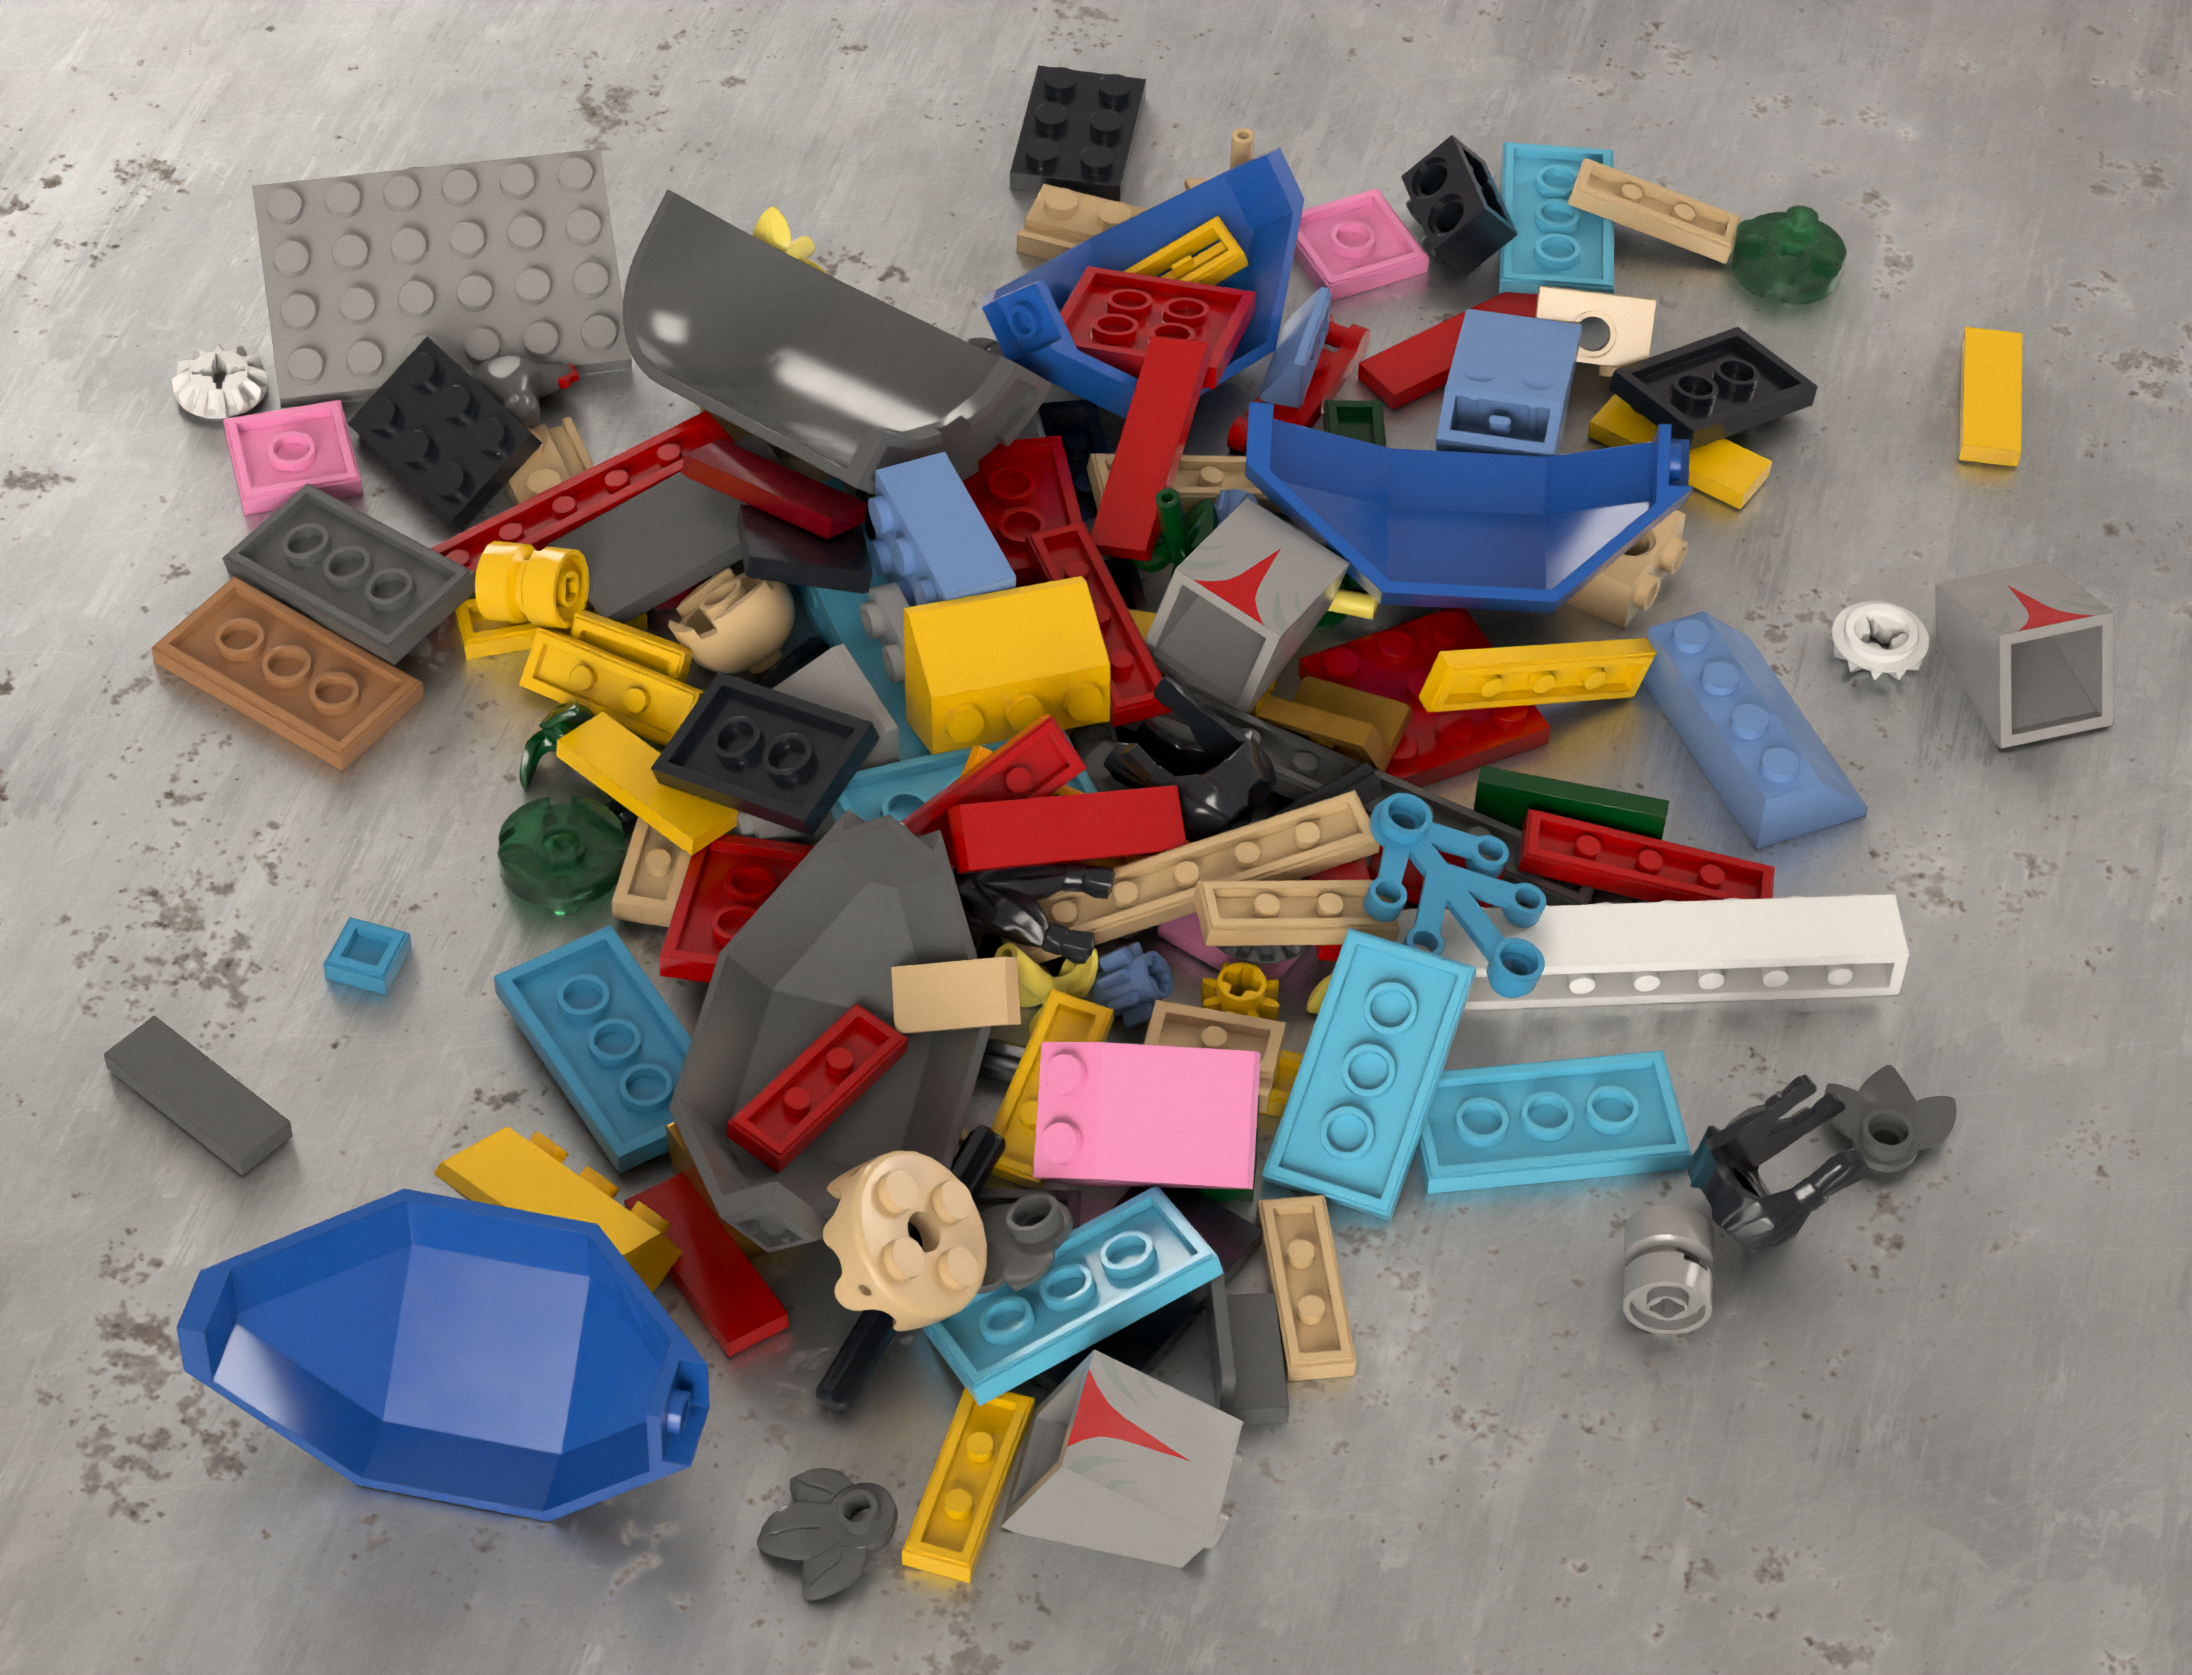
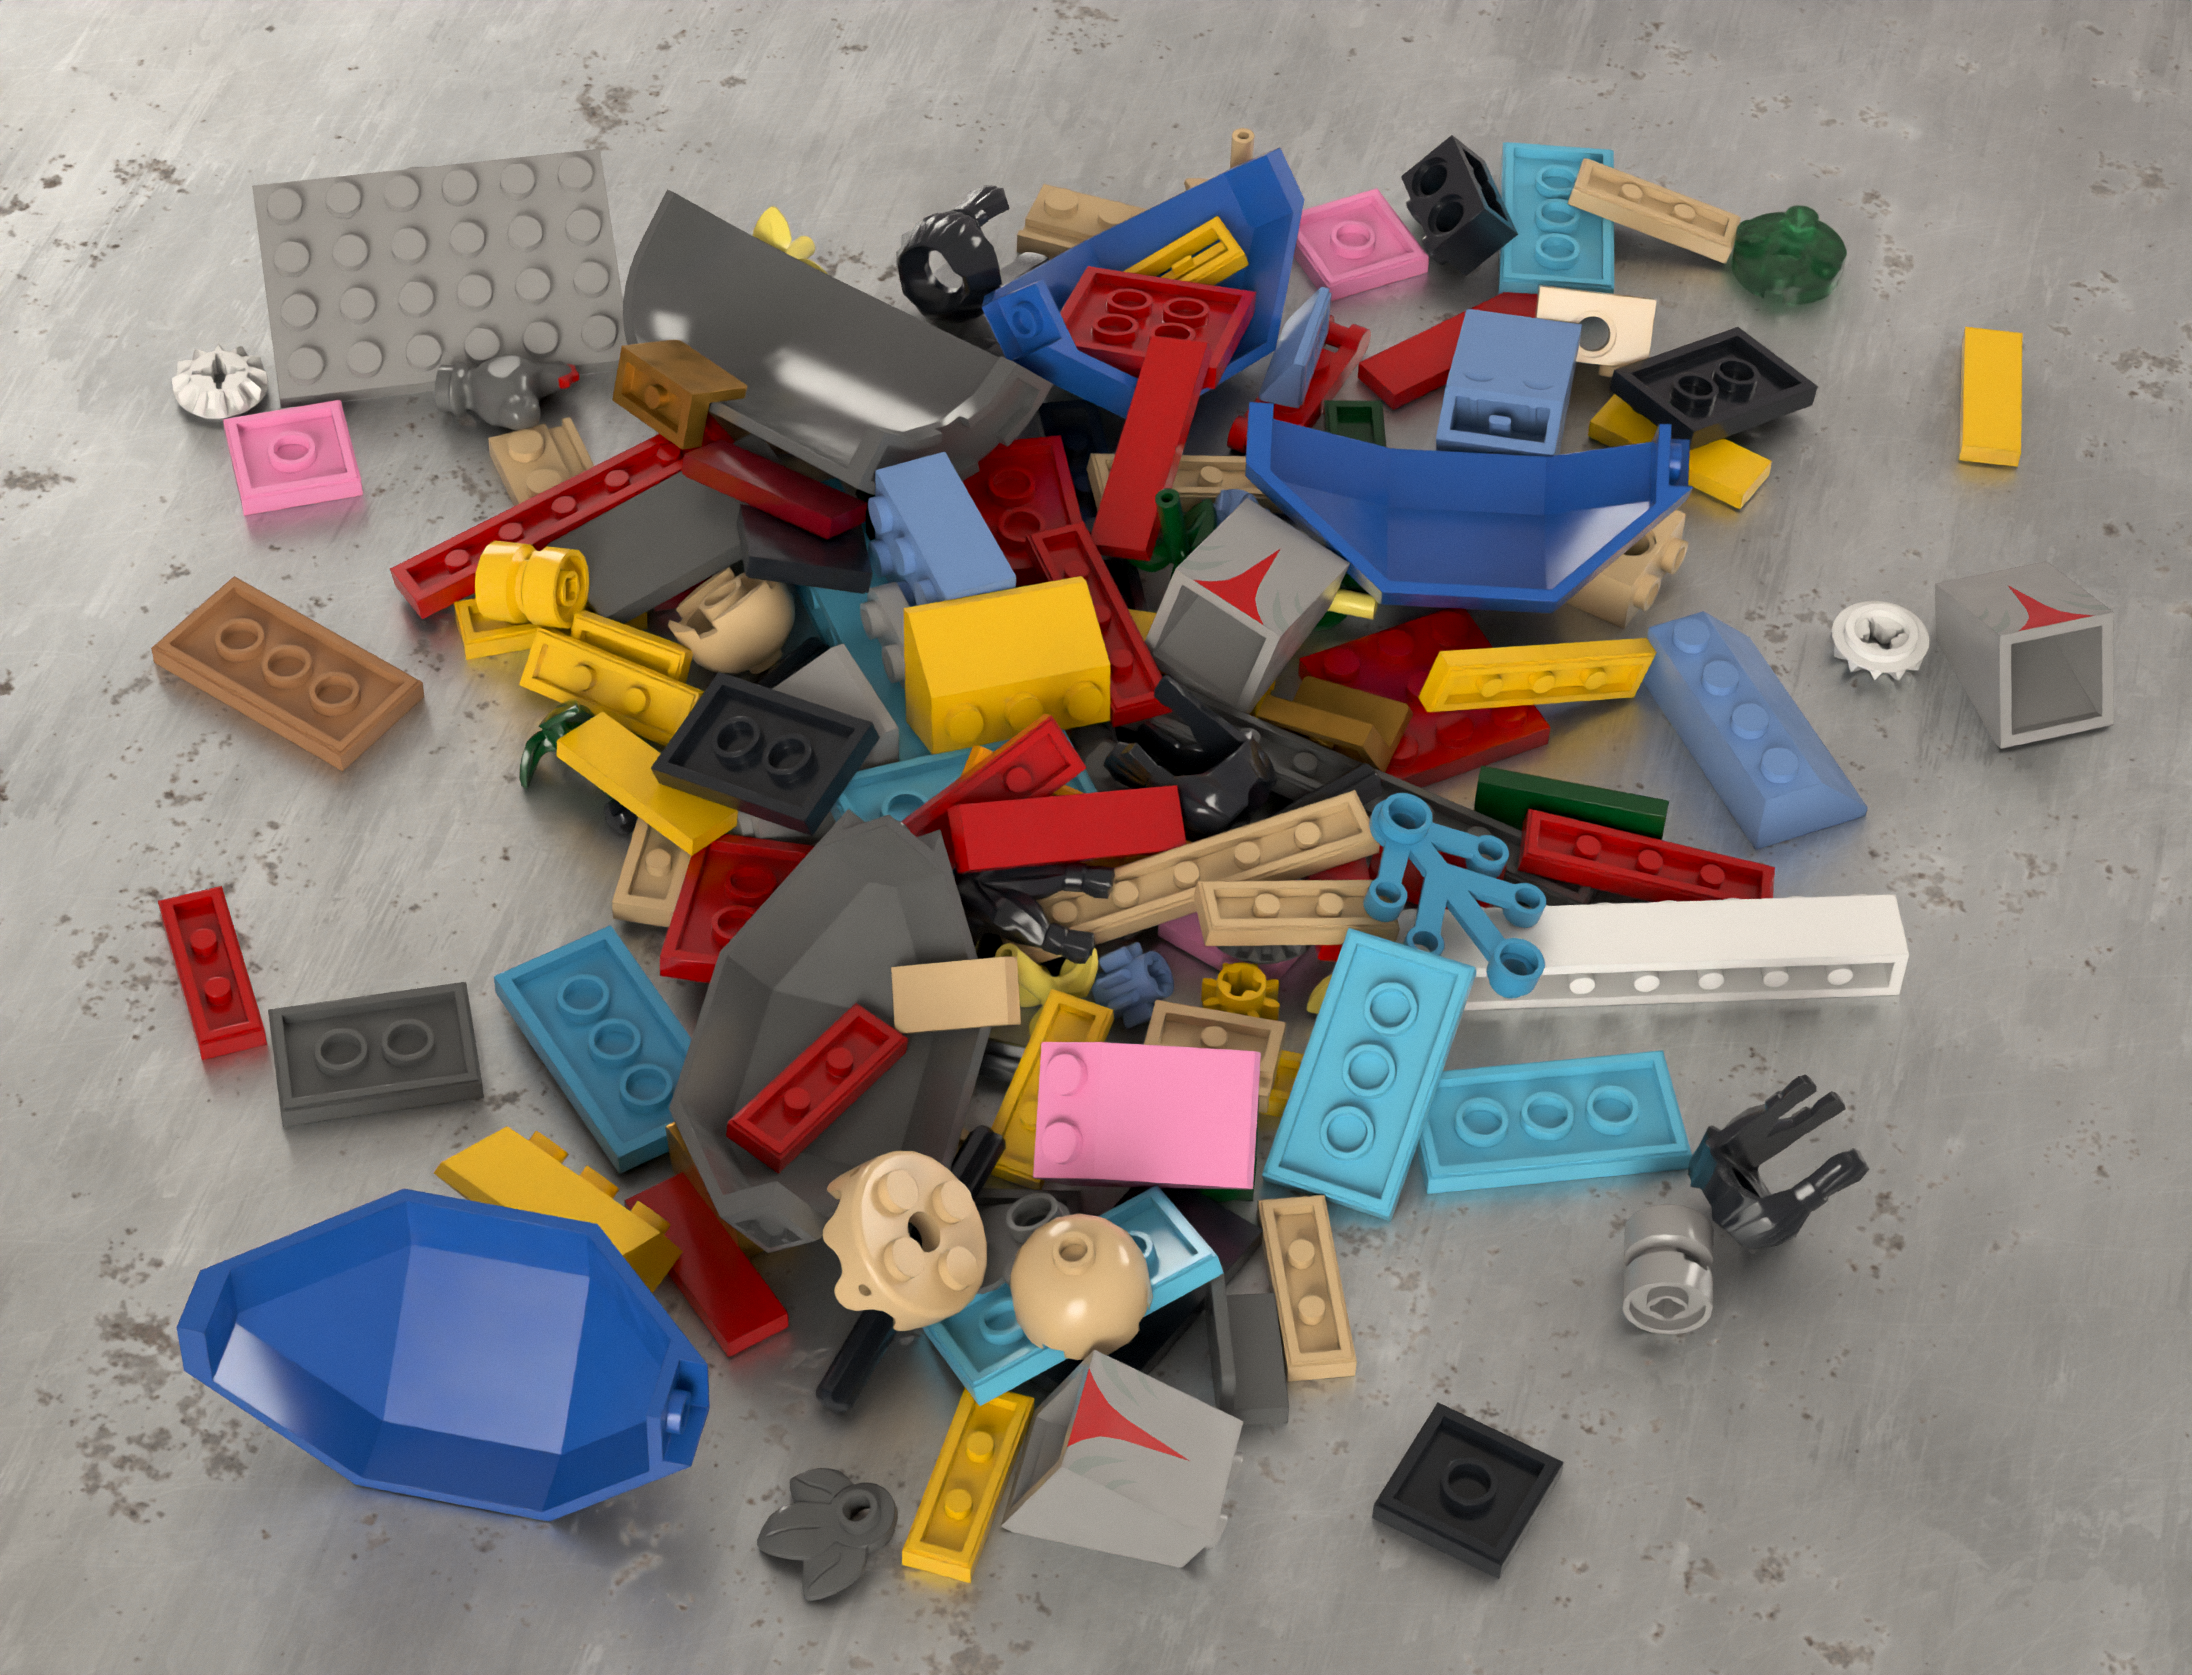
(198, 1095): dark grey tile -> none
(212, 973): none -> red tile
(351, 573): dark grey tile -> none
(367, 956): dark azure tile -> none
(375, 1054): none -> dark grey tile
(444, 433): black plate -> none
(567, 881): clear green plate -> none
(672, 388): none -> pearl gold panel
(972, 267): none -> black piece
(1078, 132): black plate -> none
(1080, 1286): none -> tan cylinder
(1468, 1490): none -> black tile
(1890, 1115): dark grey plate -> none

